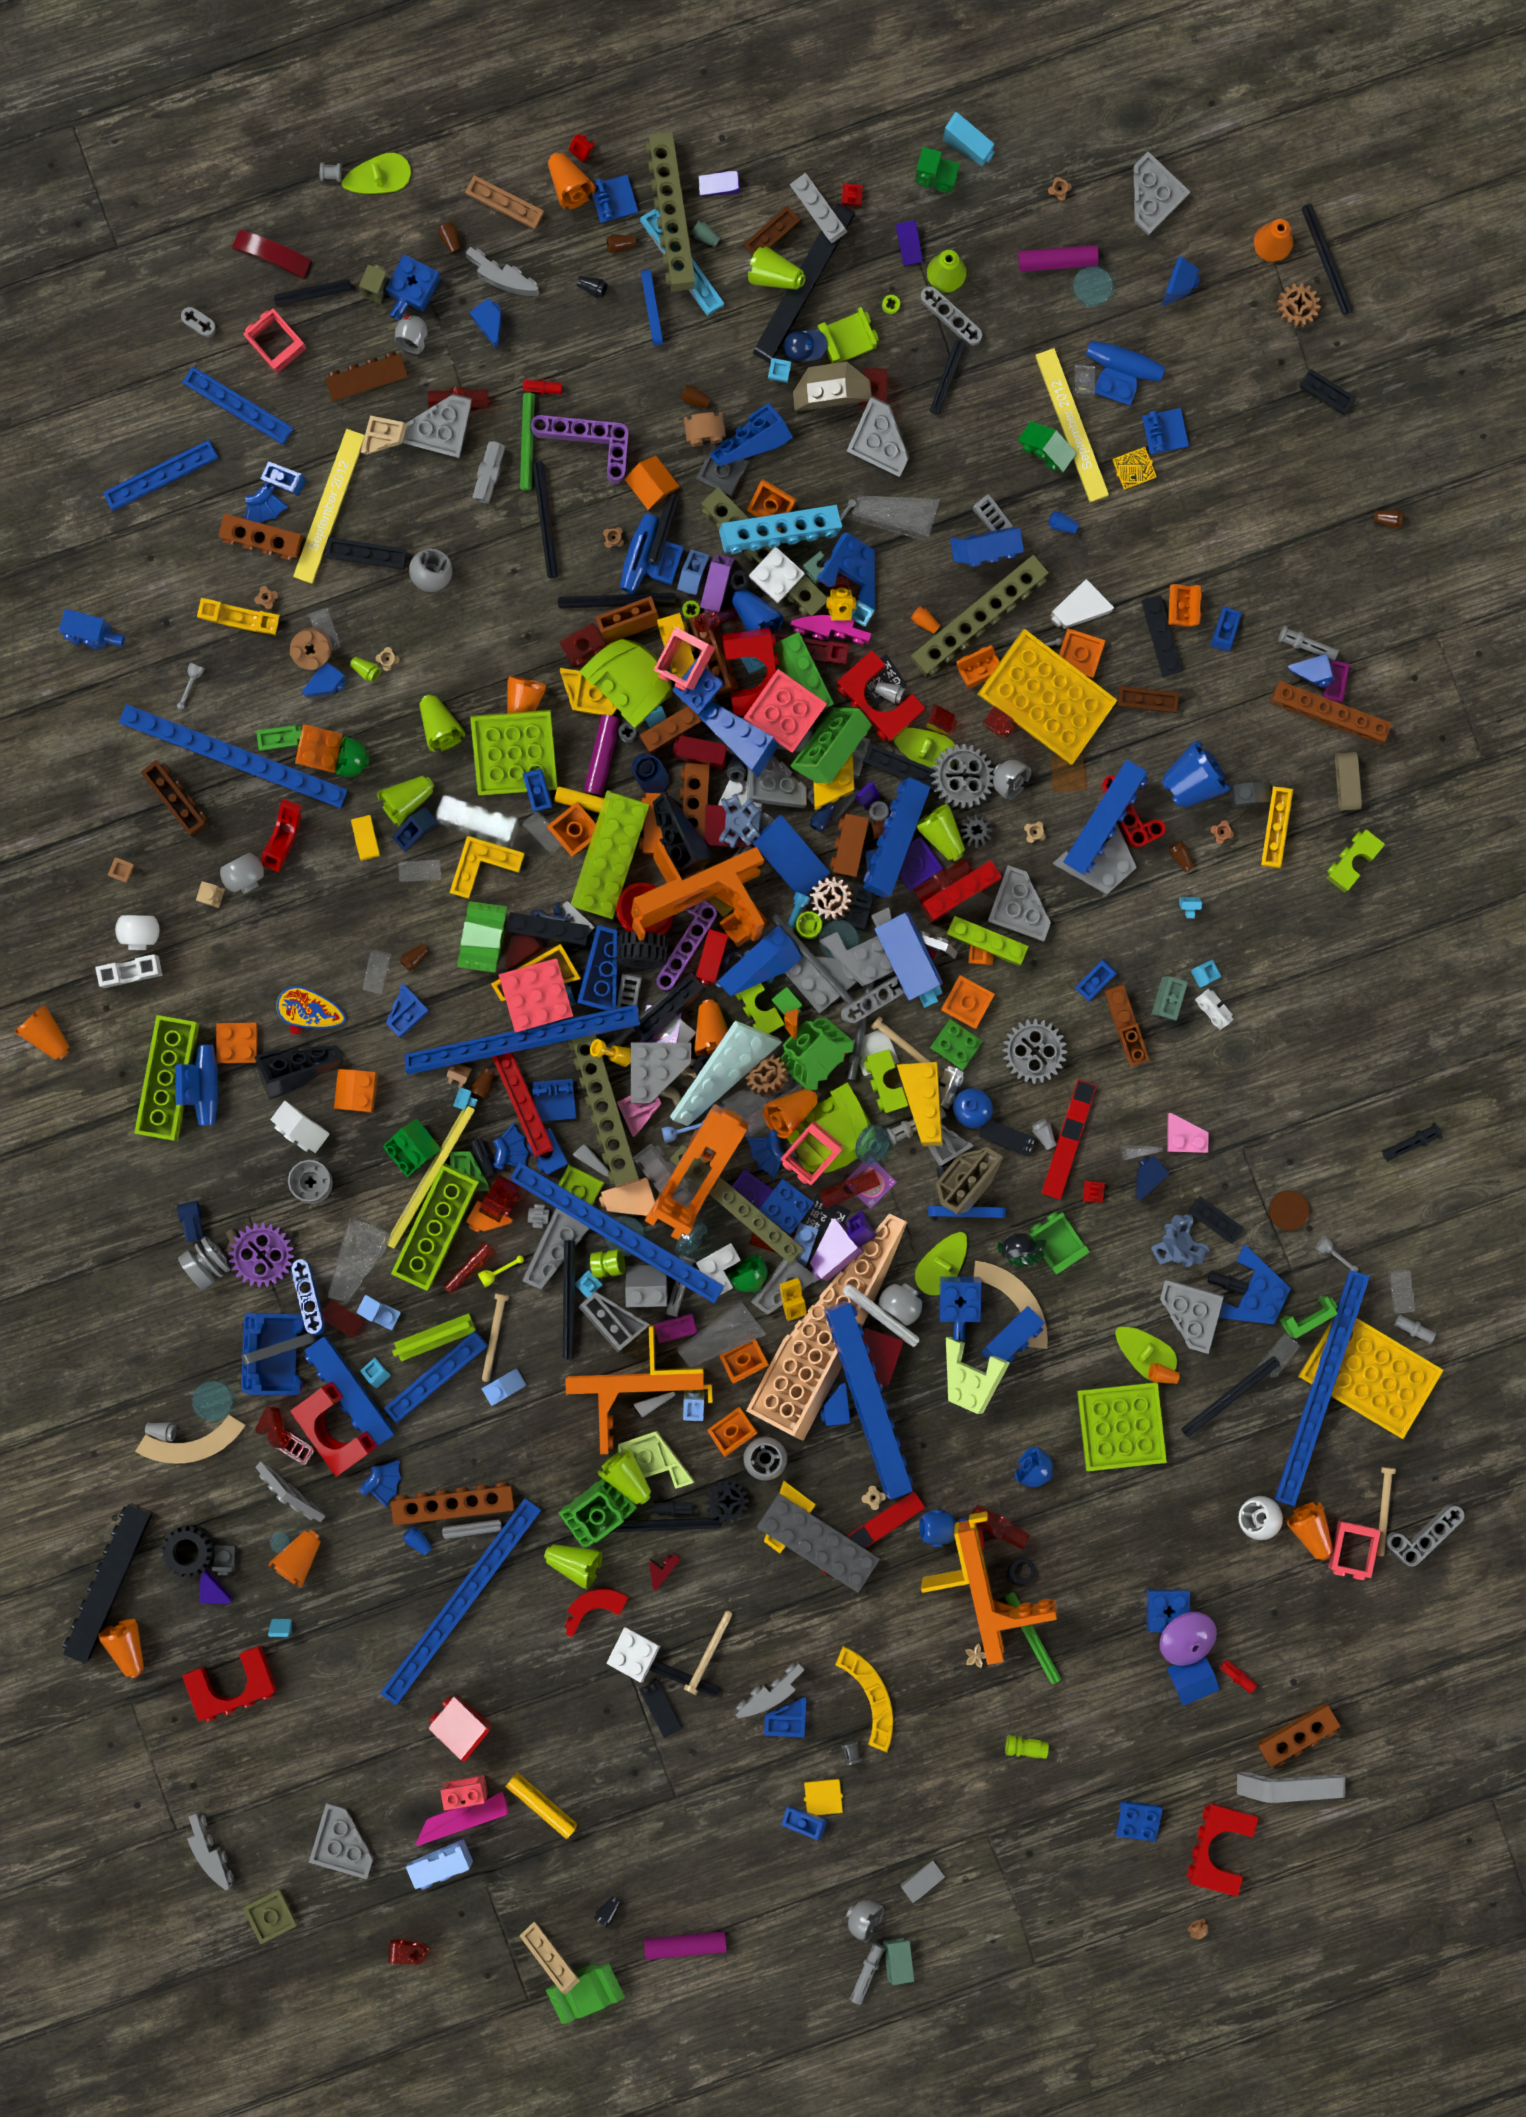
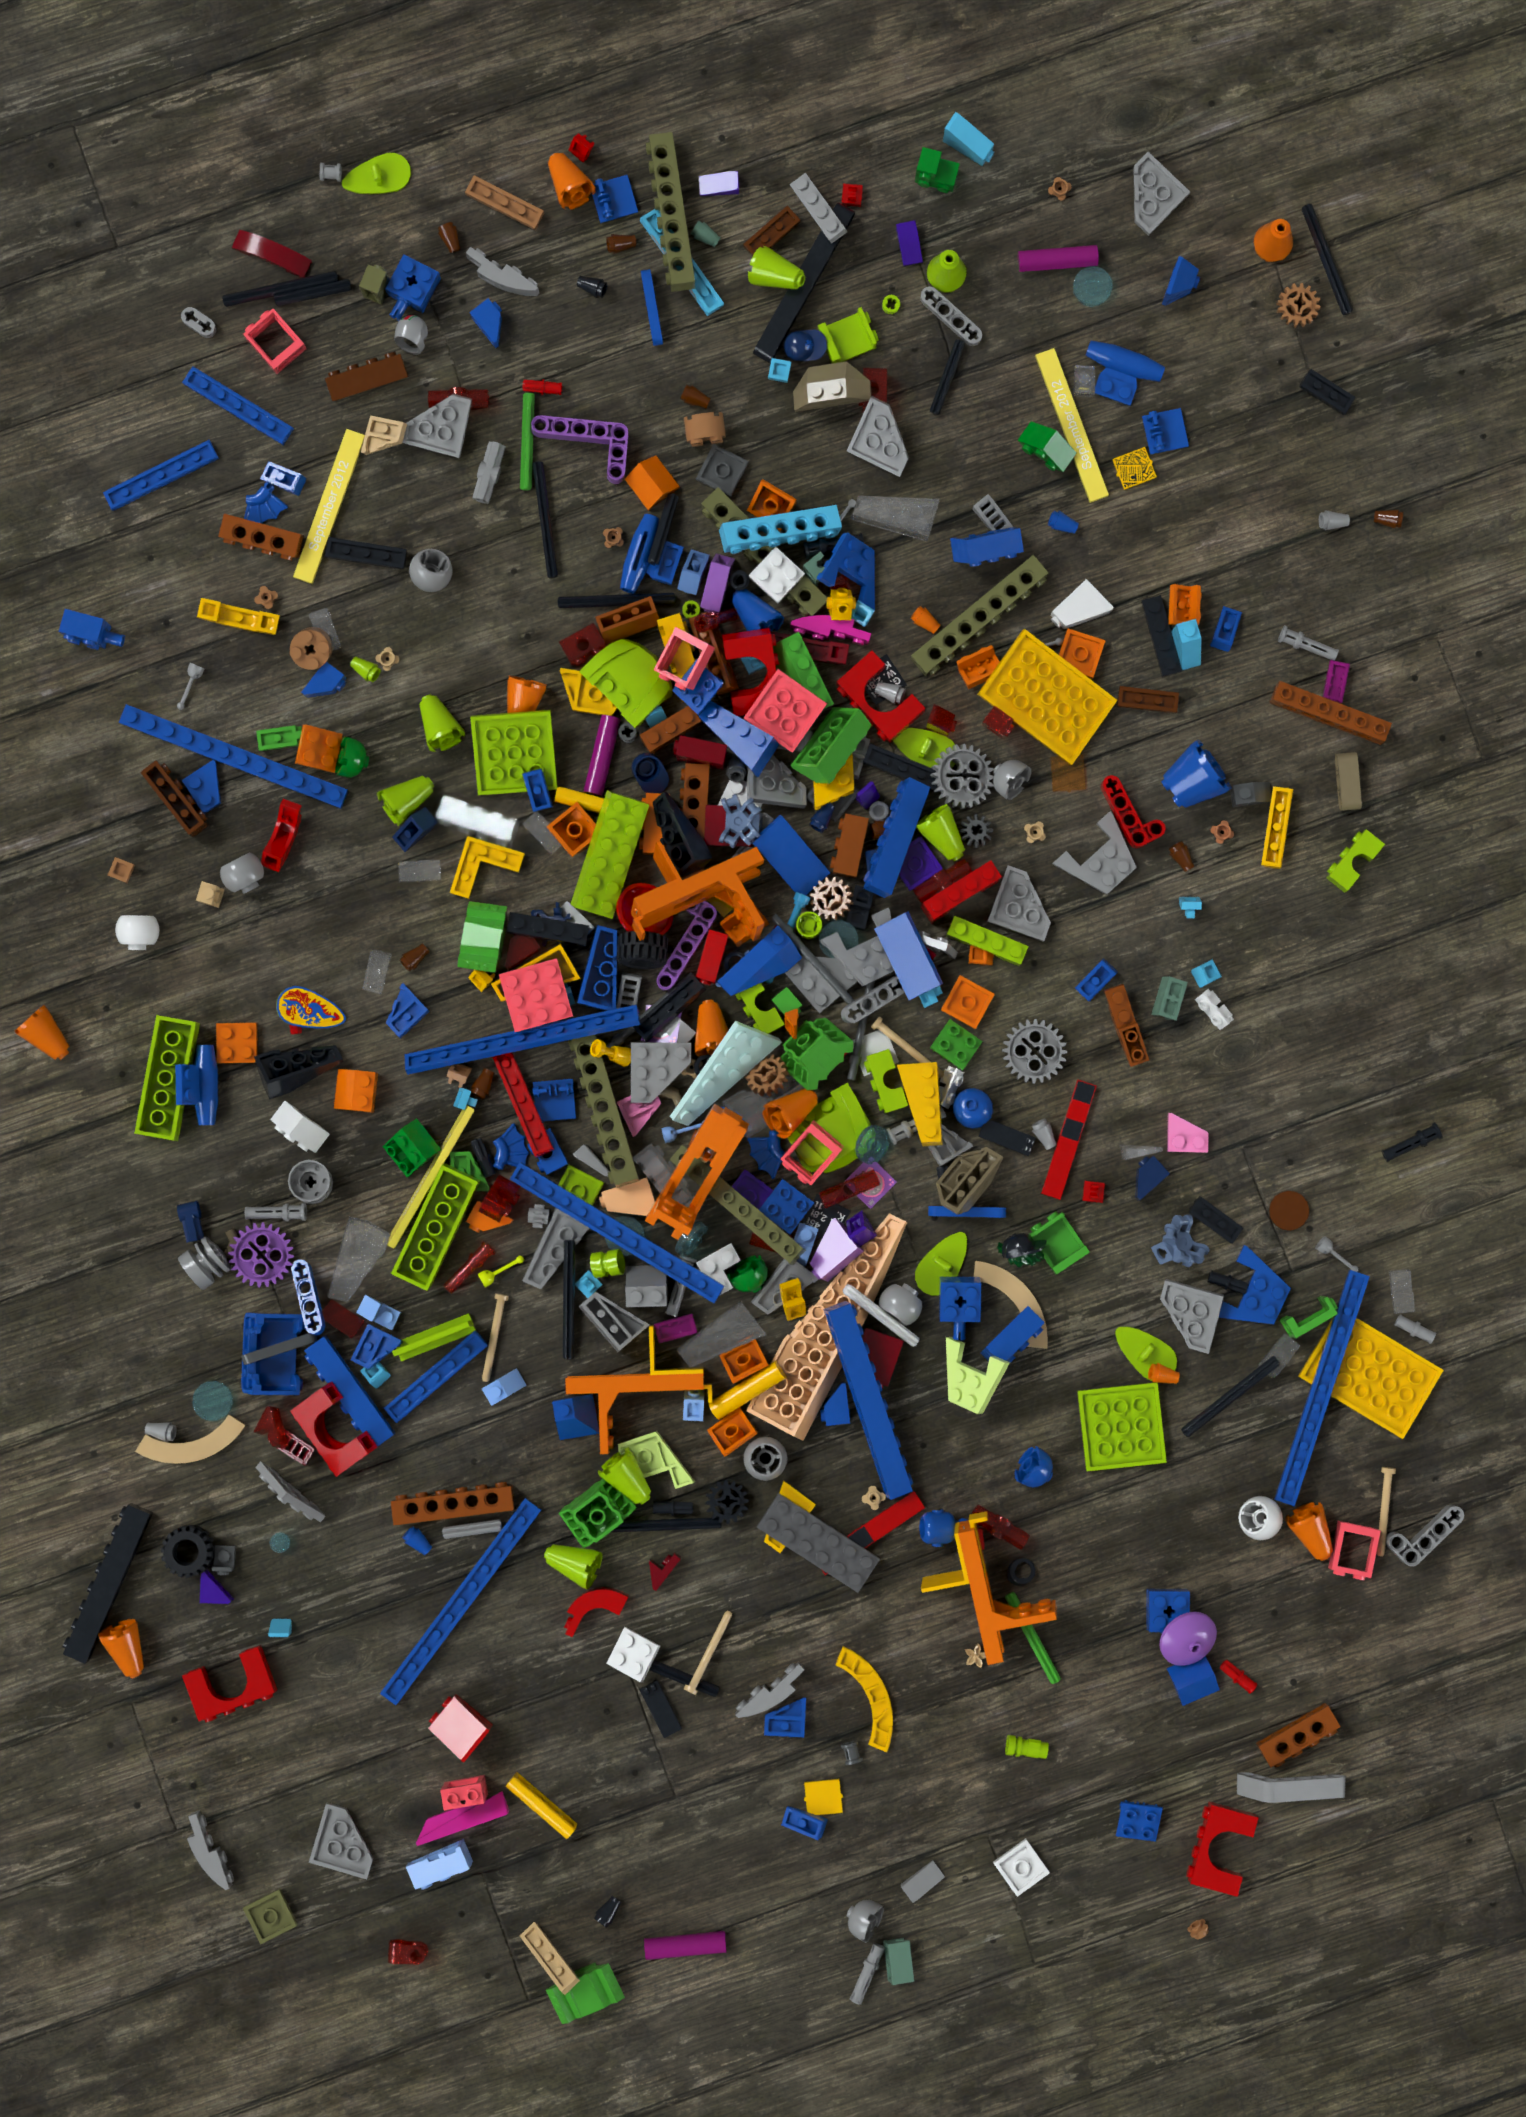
(128, 972): white arch -> none
(204, 786): none -> blue wing
(271, 290): none -> black axle
(286, 1212): none -> light grey pin
(296, 1558): orange cone -> none
(365, 837): yellow slope -> none
(374, 1346): none -> blue wing
(382, 1482): blue arm -> none
(481, 979): none -> yellow tile
(575, 1416): none -> blue slope
(647, 1406): light grey slope -> none
(747, 1390): none -> yellow brick
(762, 433): blue wedge -> none
(822, 545): none -> black pin
(1021, 1867): none -> white plate
(1106, 815): blue brick -> none
(1187, 644): none -> medium azure slope
(1314, 671): slope -> none
(1332, 520): none -> light grey cone

